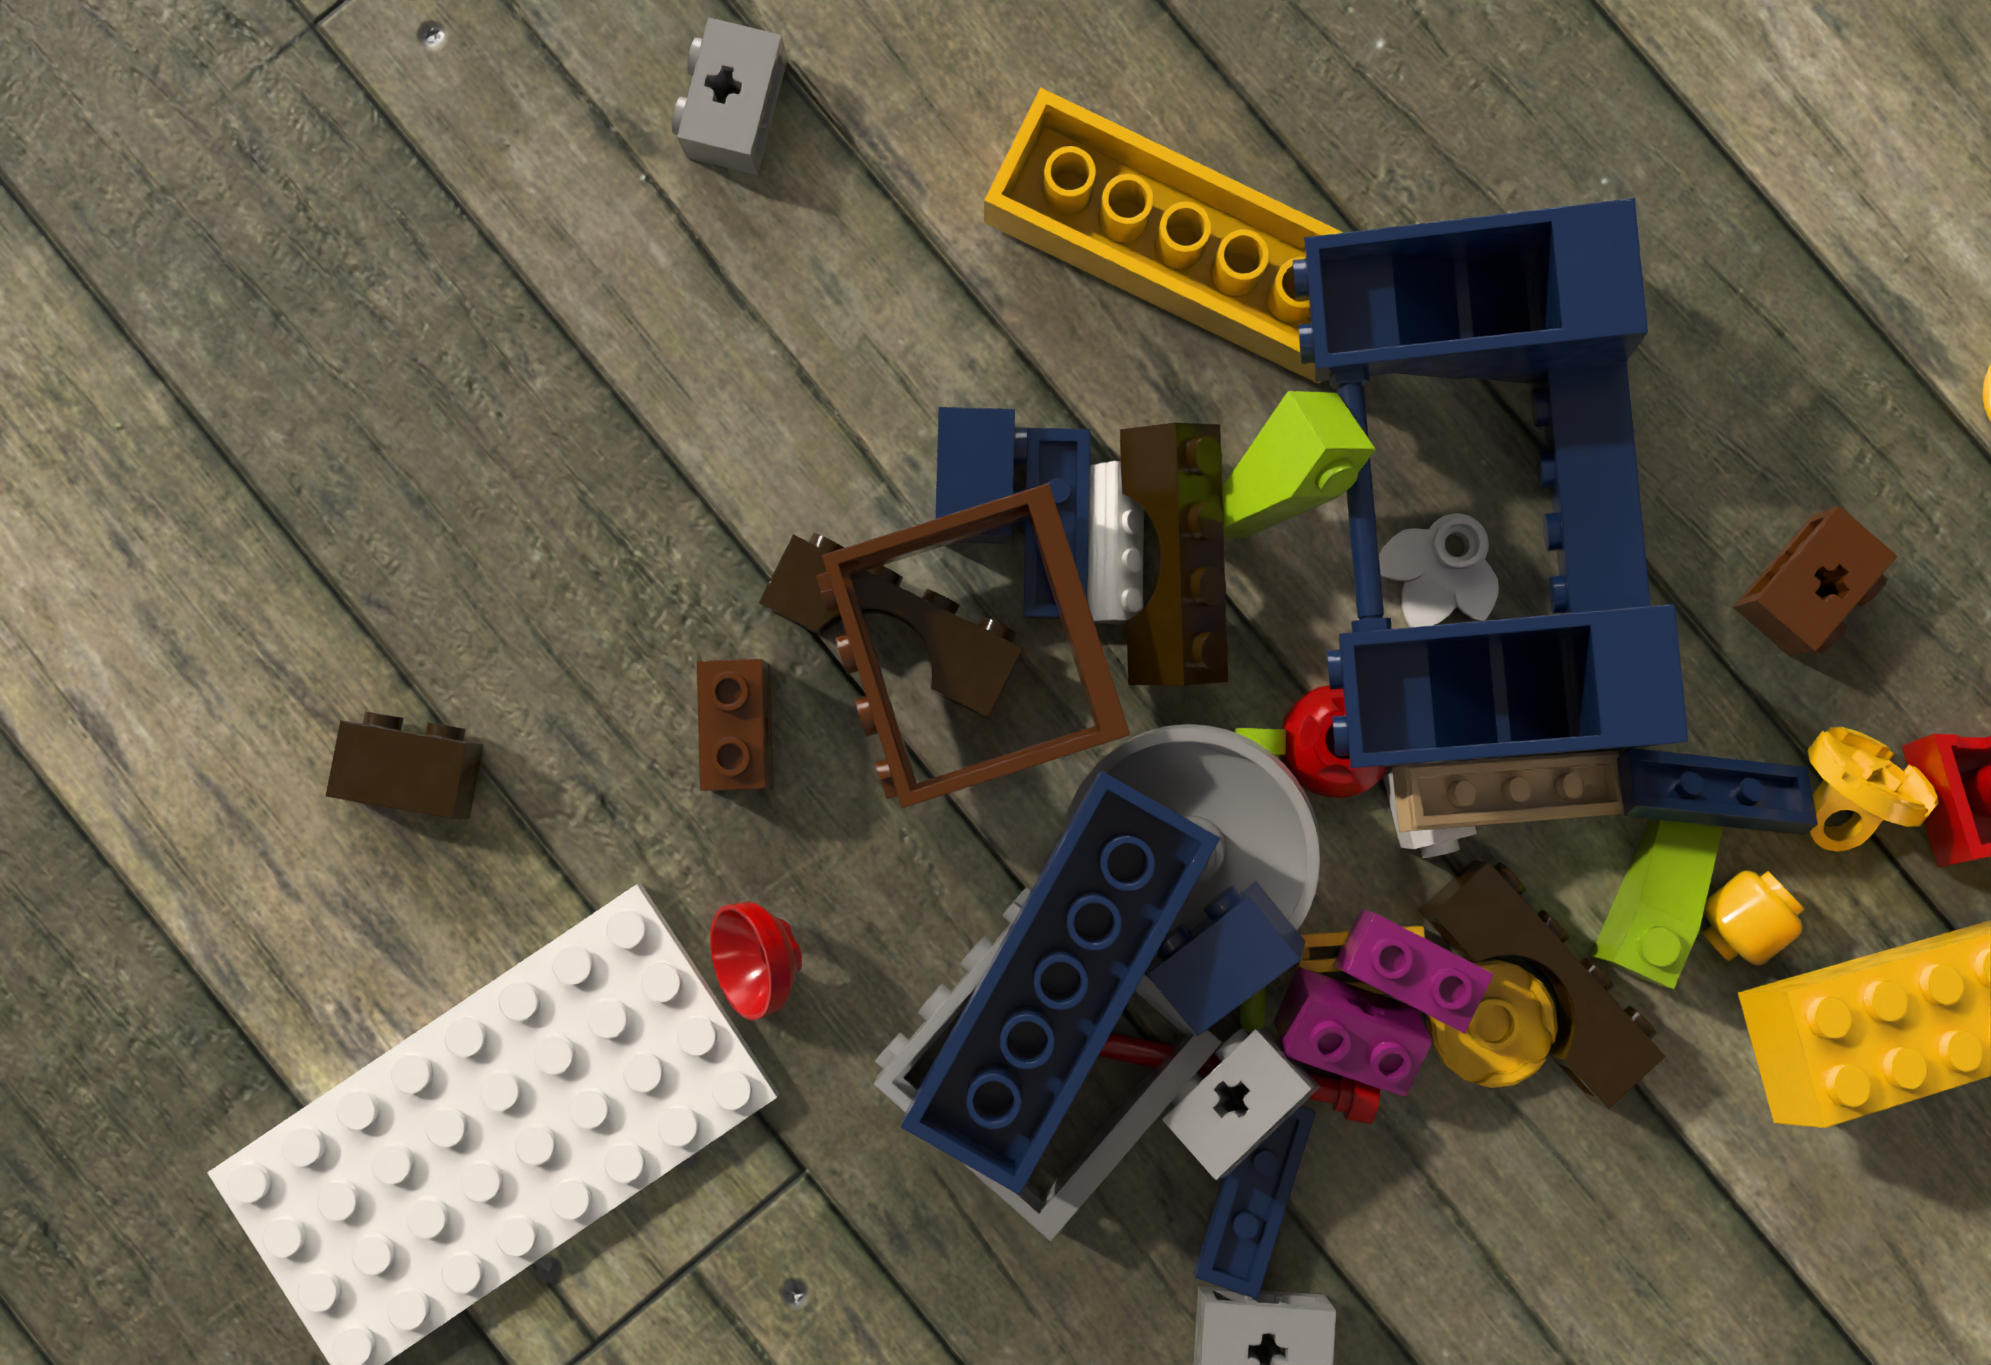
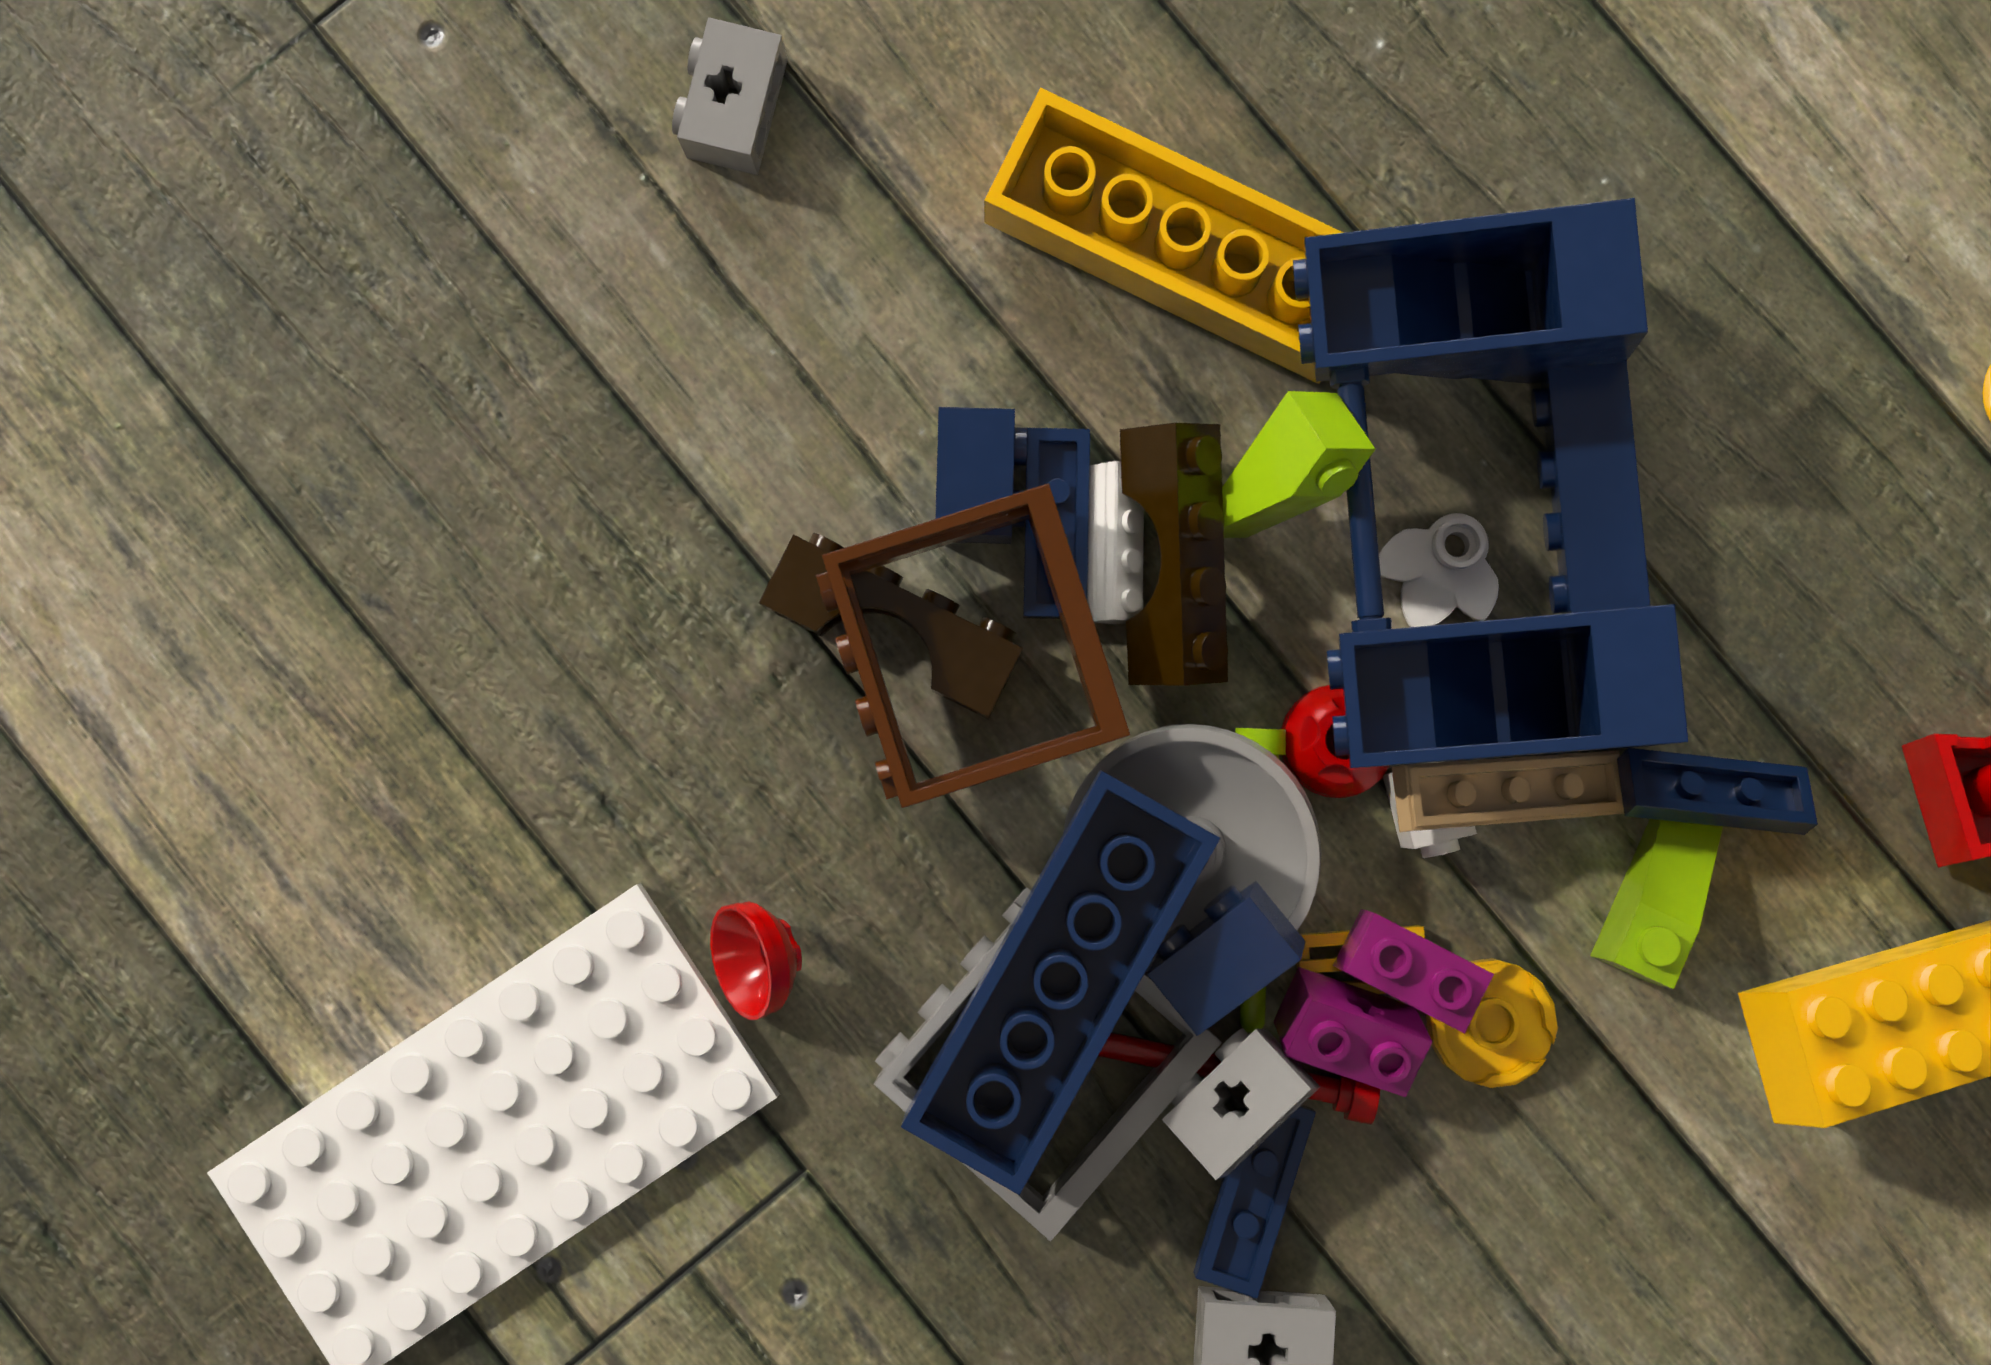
(405, 769): dark brown brick -> none
(735, 725): reddish brown brick -> none
(1596, 1039): dark brown arch -> none
(1752, 917): yellow head -> none
(1784, 596): reddish brown brick -> none
(1865, 781): yellow tile -> none

